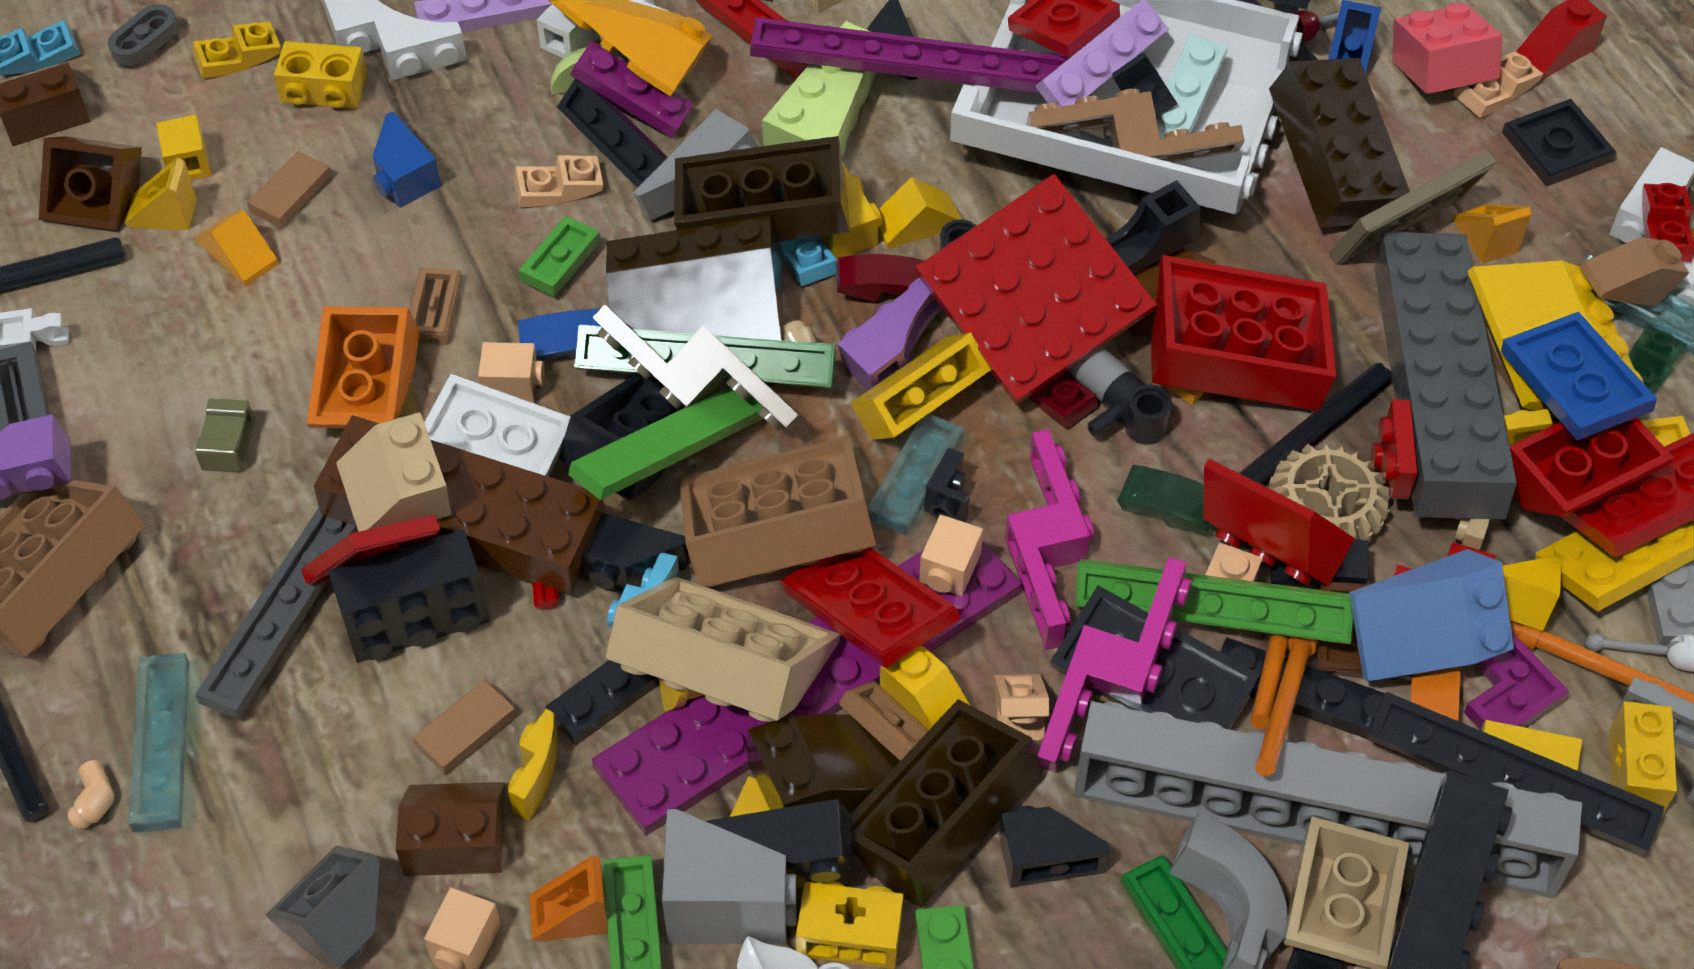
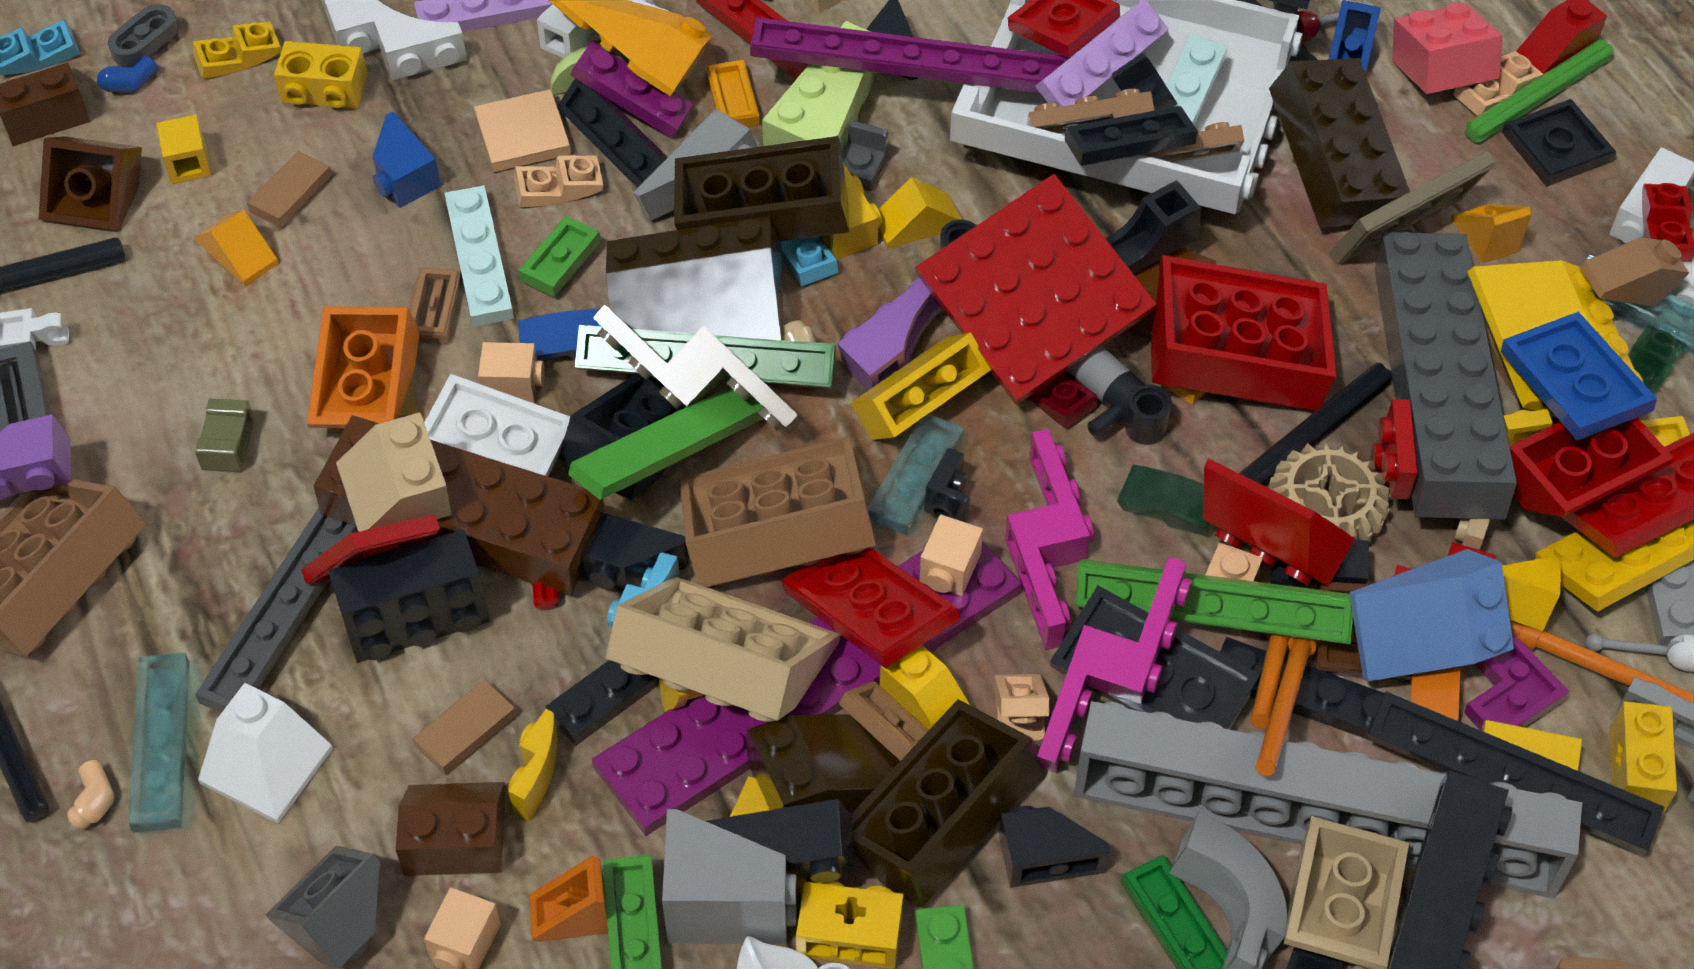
(127, 79): none -> blue arm
(164, 200): yellow slope -> none
(262, 754): none -> white slope
(479, 256): none -> light aqua plate
(522, 130): none -> light nougat tile
(733, 92): none -> light orange tile
(865, 152): none -> dark grey bracket
(870, 274): dark red slope -> none
(1130, 135): none -> black plate
(1538, 91): none -> bright green axle

